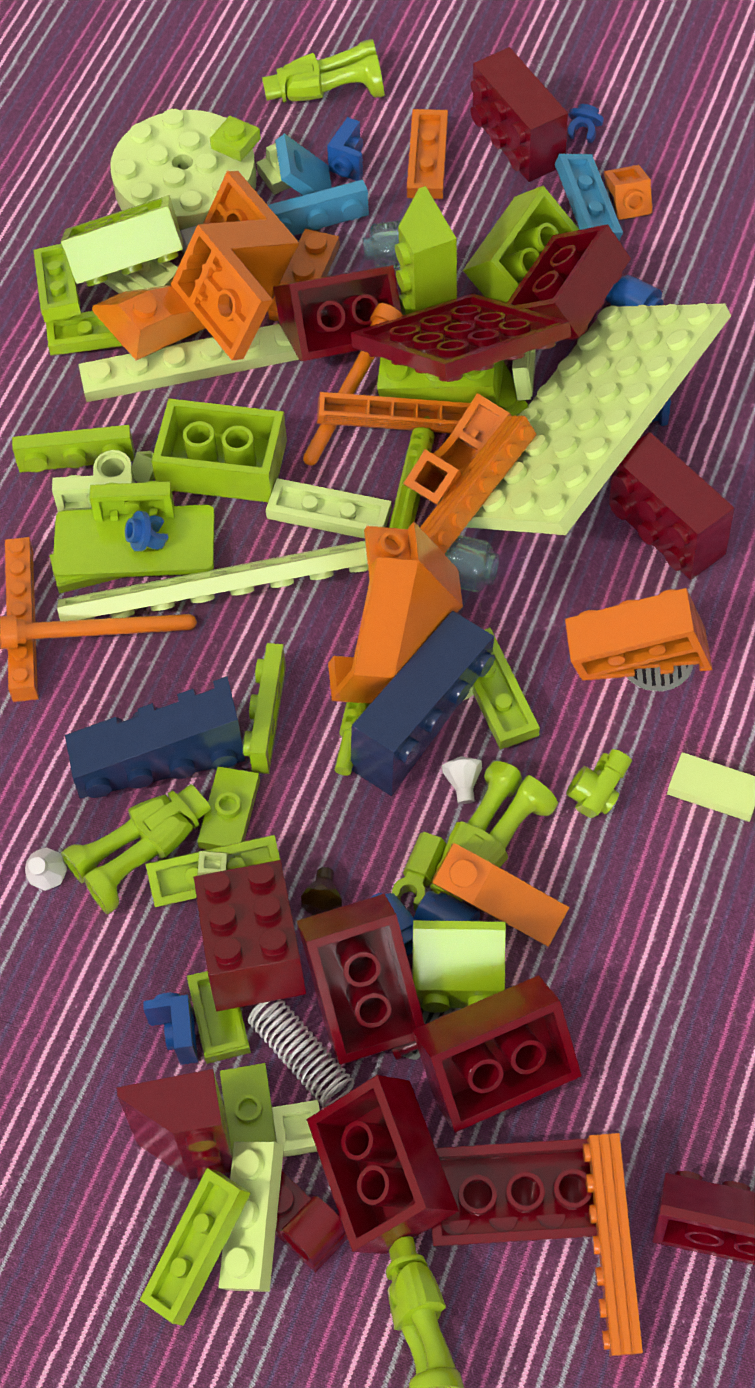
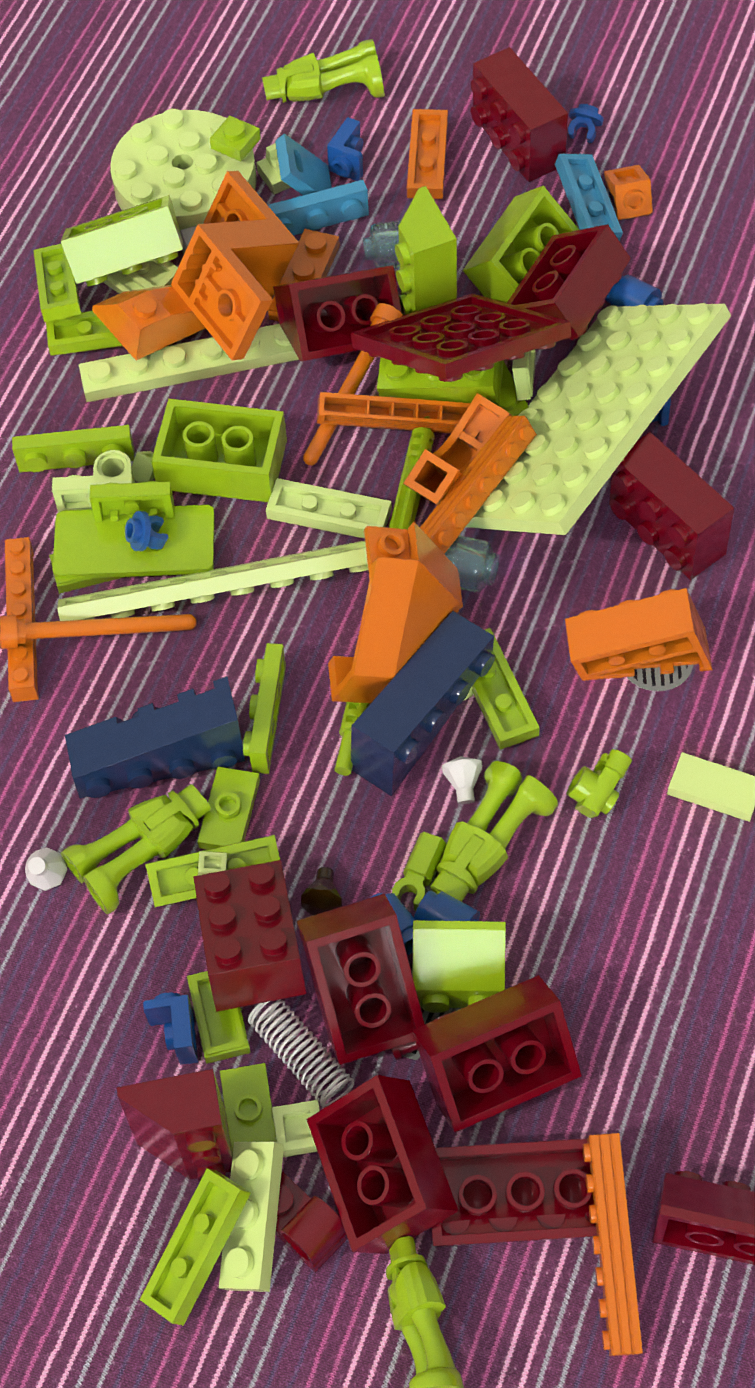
(500, 894): orange slope -> none

